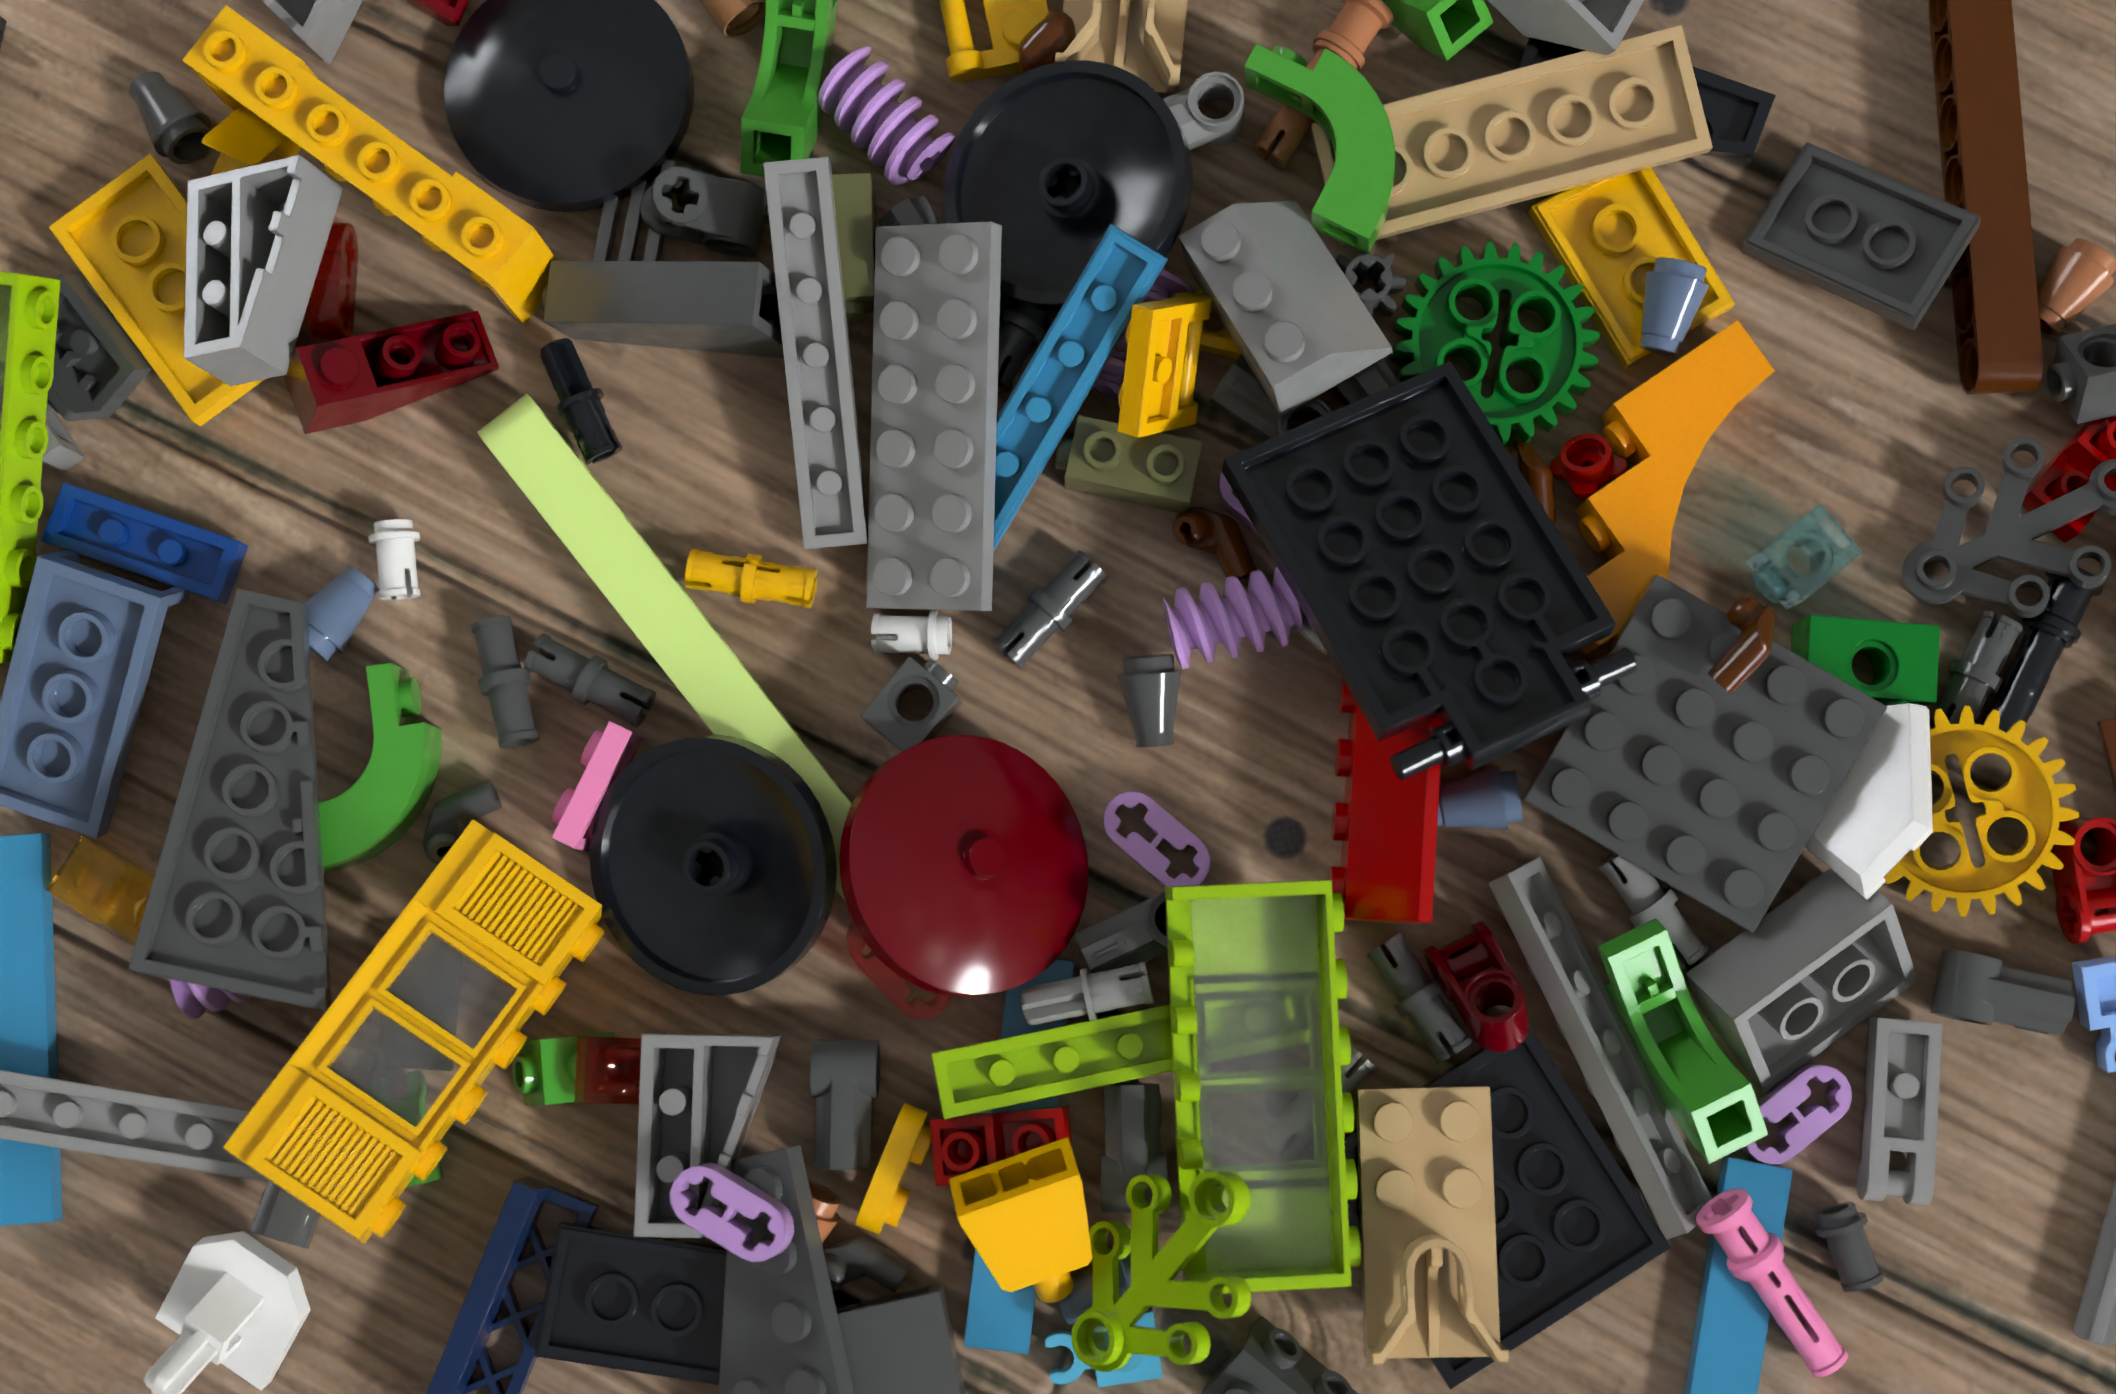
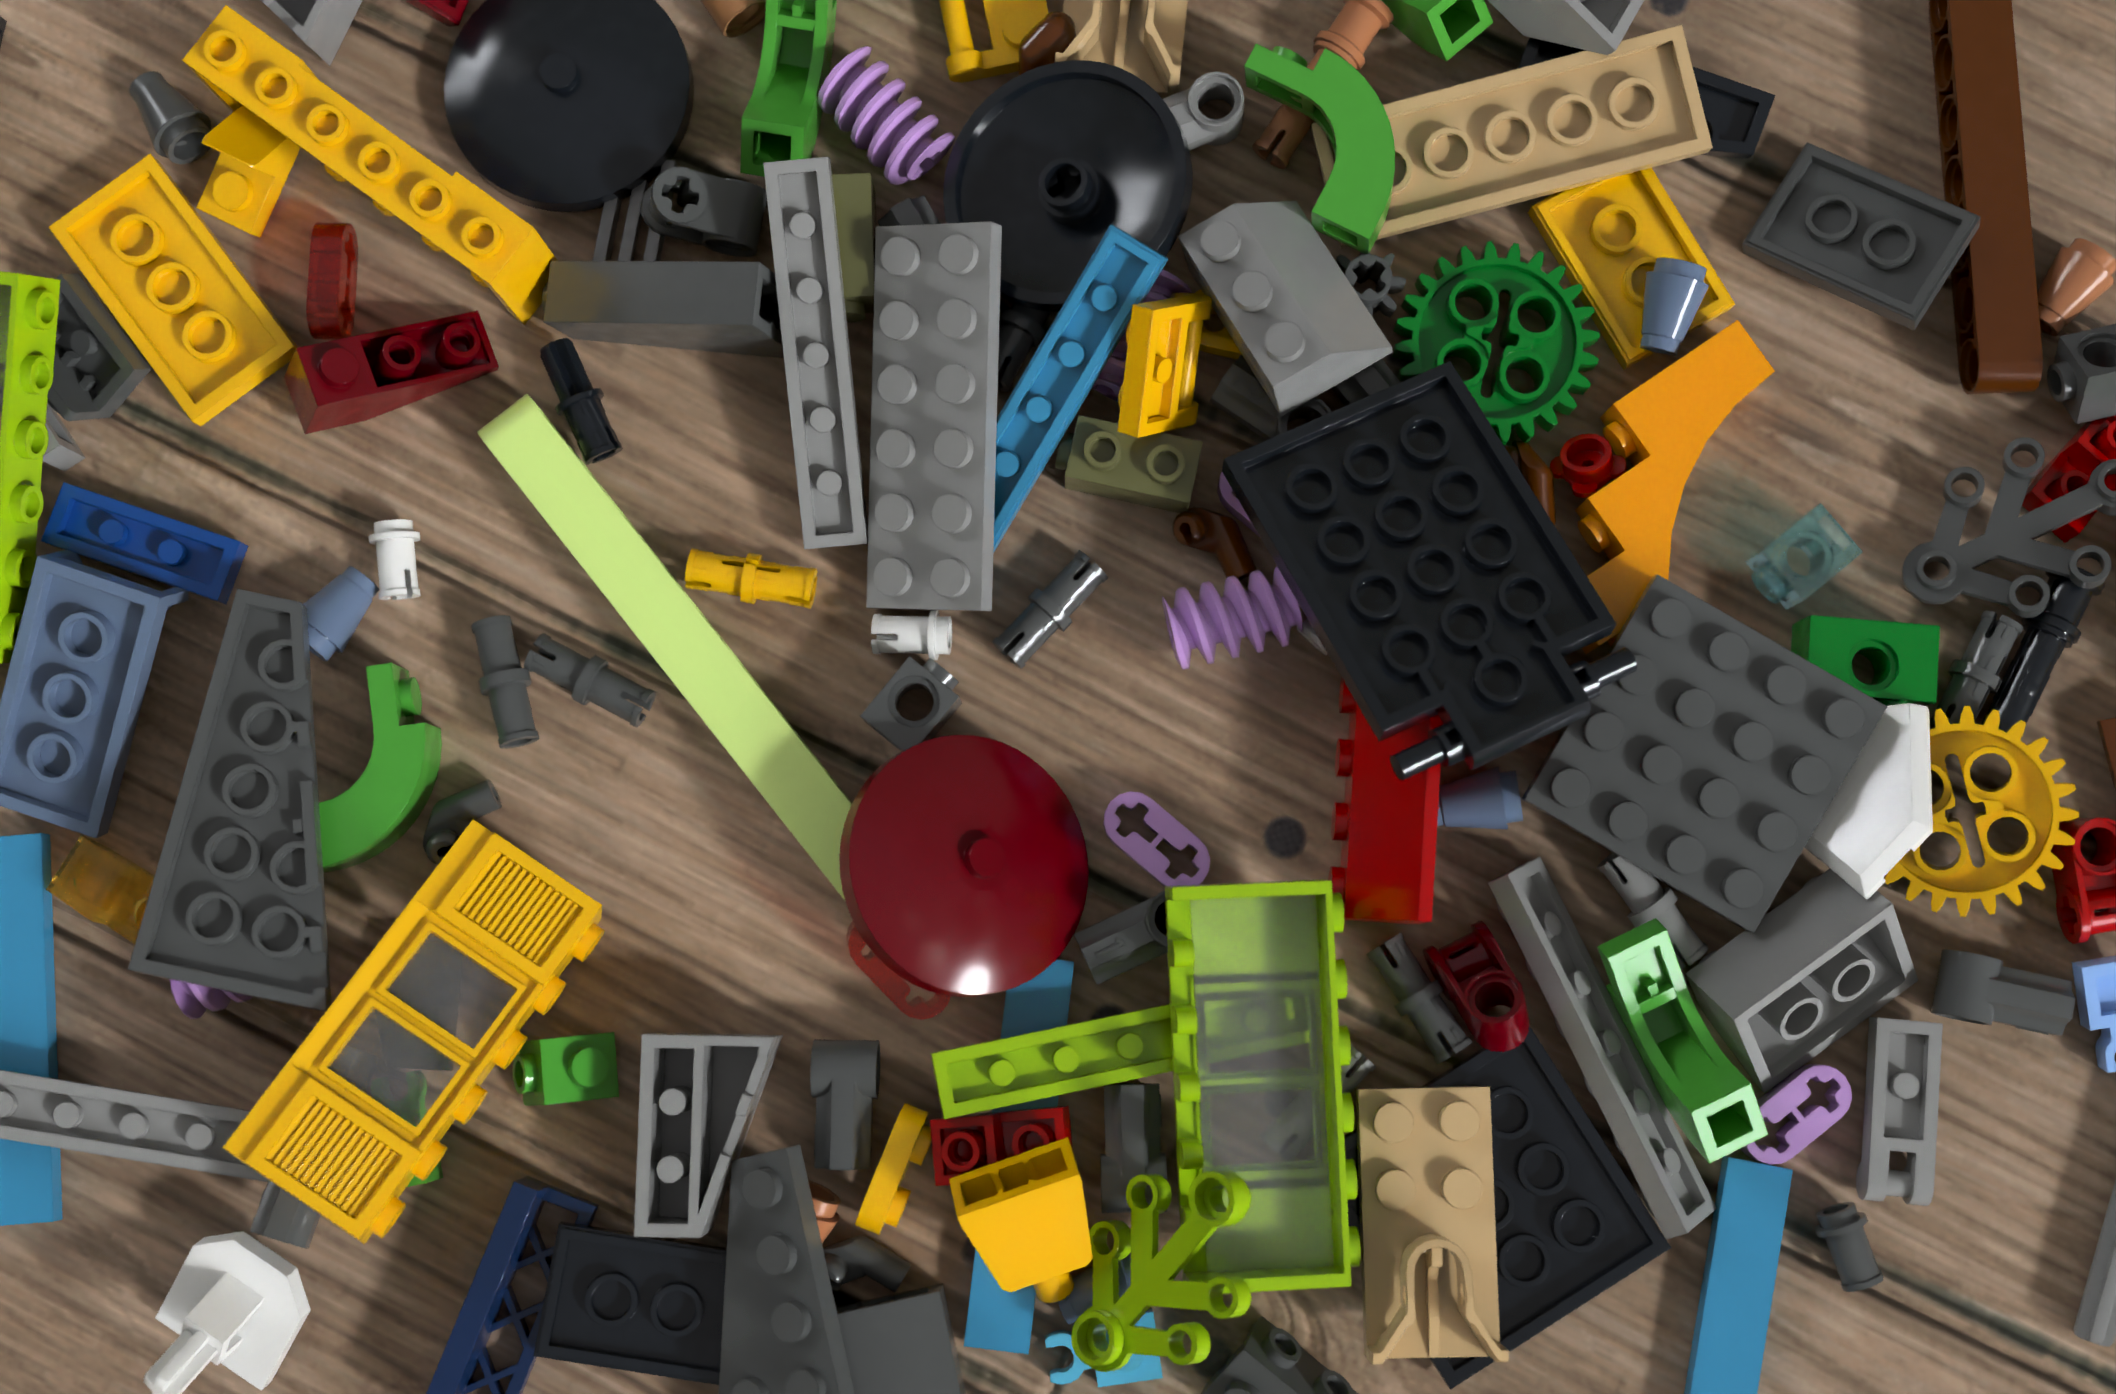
(253, 265): light grey wedge -> none
(604, 759): bright pink plate -> none
(608, 1070): clear red tile -> none
(713, 864): black dish -> none
(723, 1225): lavender beam -> none
(1087, 994): light grey axle -> none
(1151, 697): dark grey cone -> none
(1752, 645): reddish brown arm -> none
(1758, 1259): bright pink pin -> none

